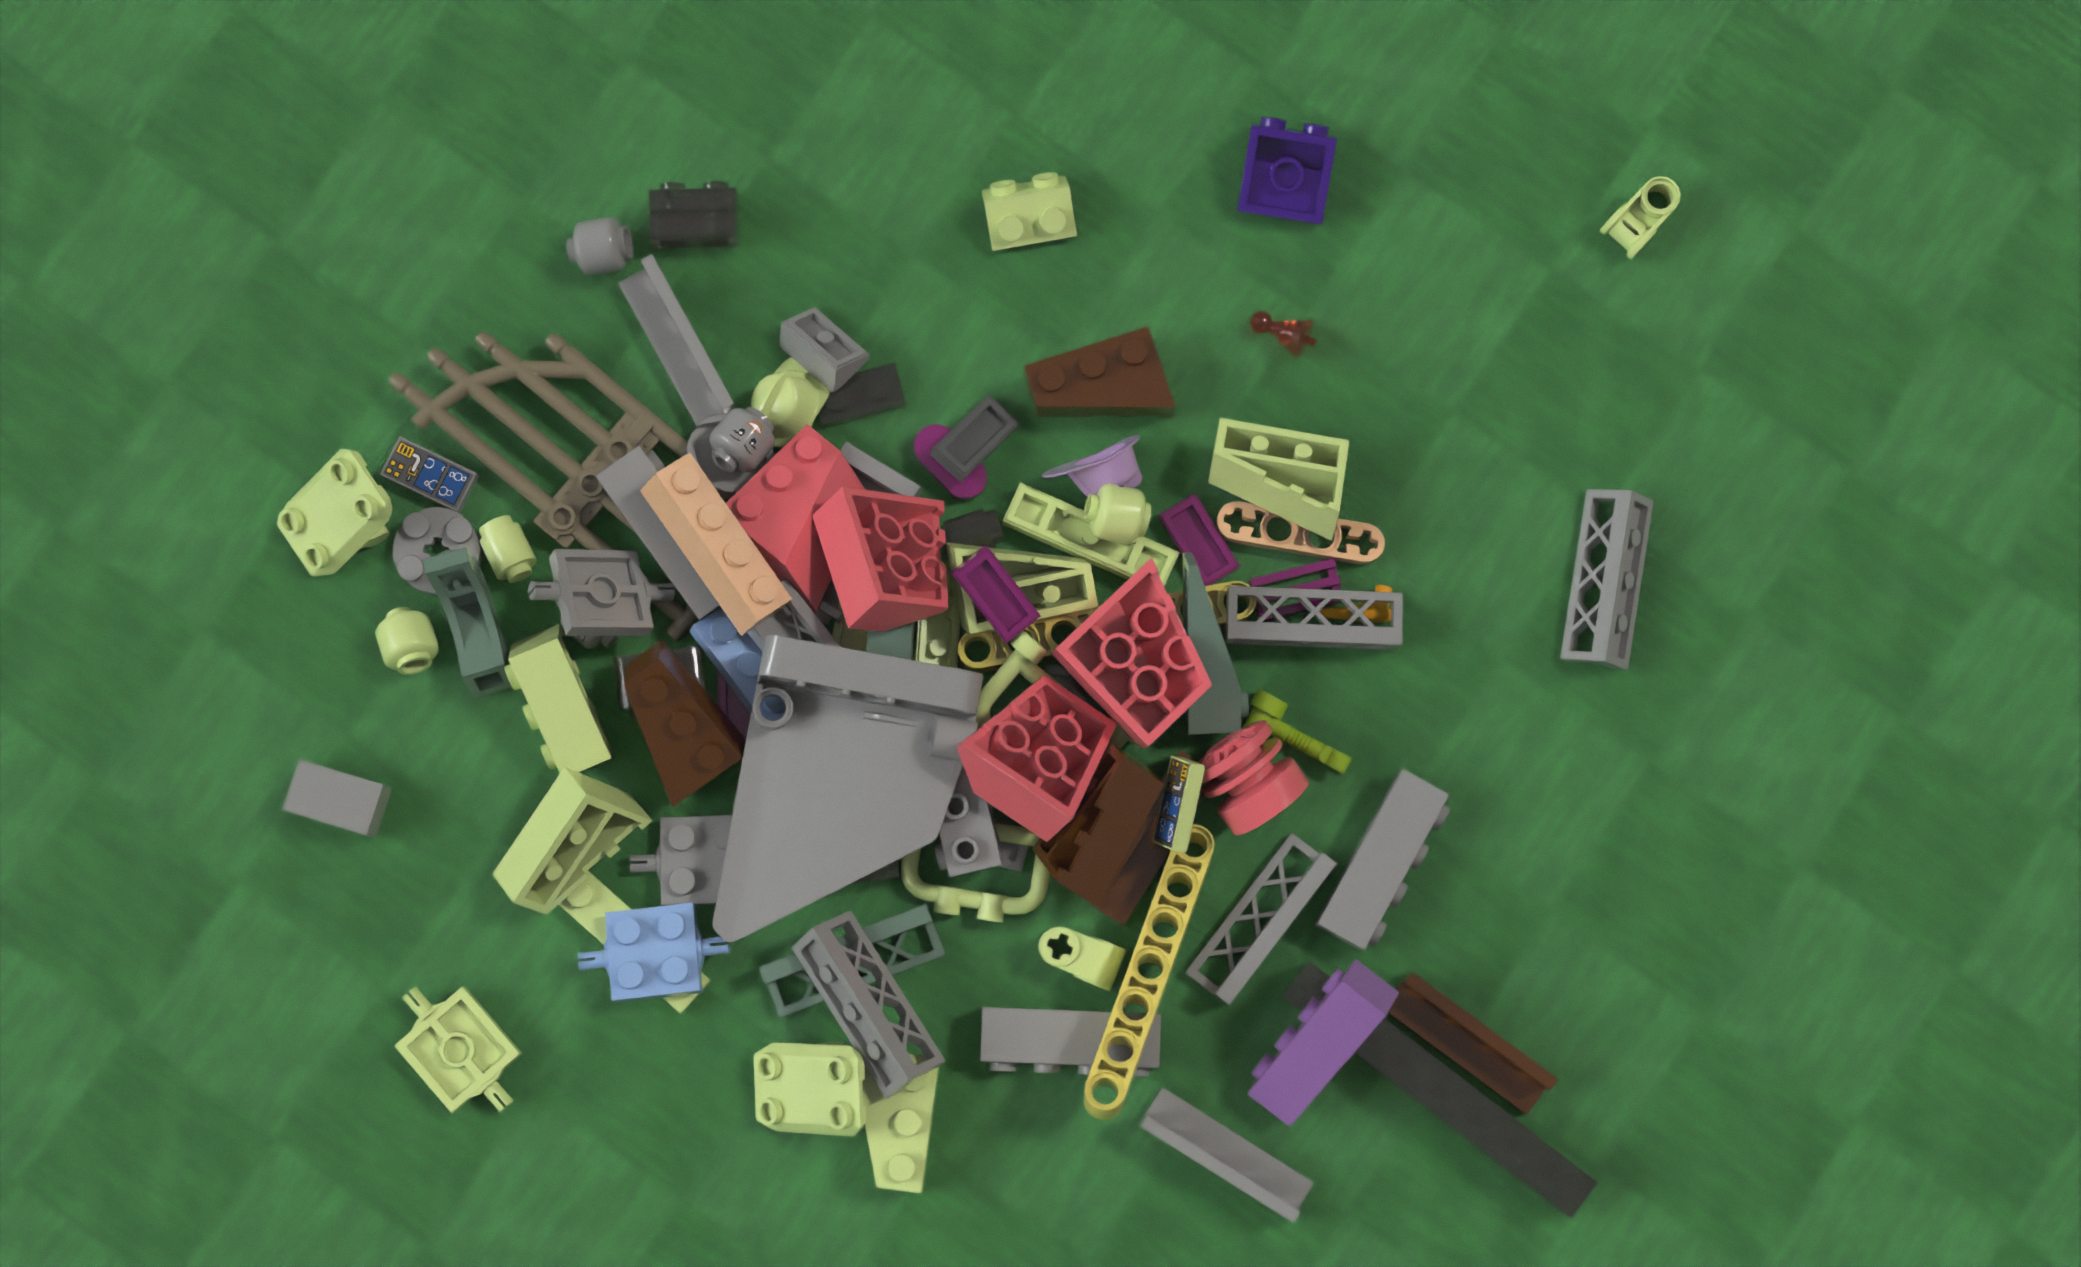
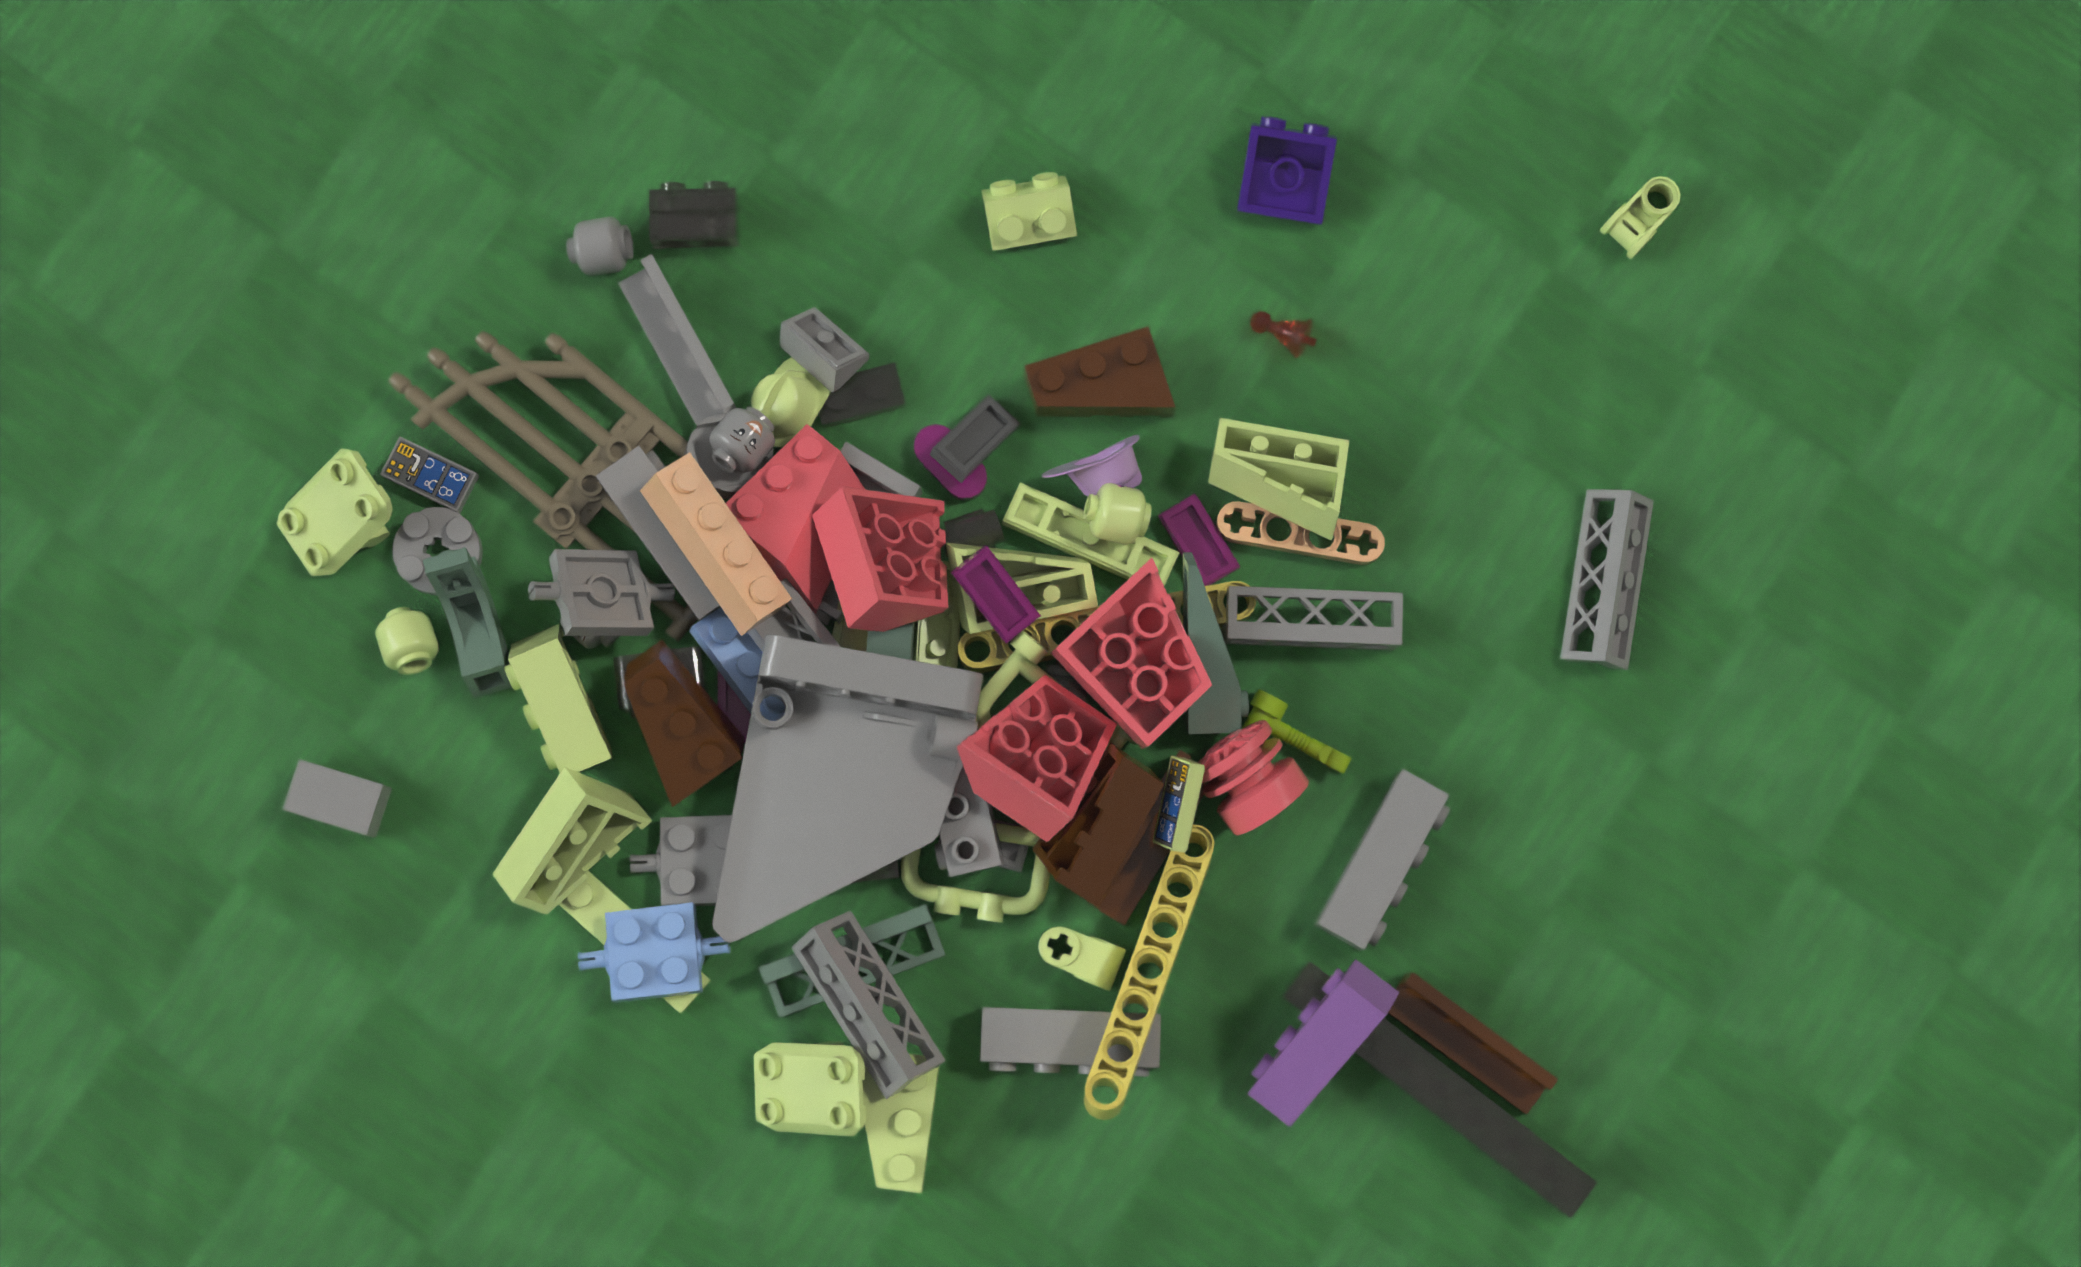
(458, 1049): yellowish green plate -> none
(507, 549): yellowish green brick -> none
(1226, 1154): light grey fence -> none
(1275, 927): light grey fence -> none
(1331, 581): magenta tile -> none
(1376, 612): light orange bar -> none

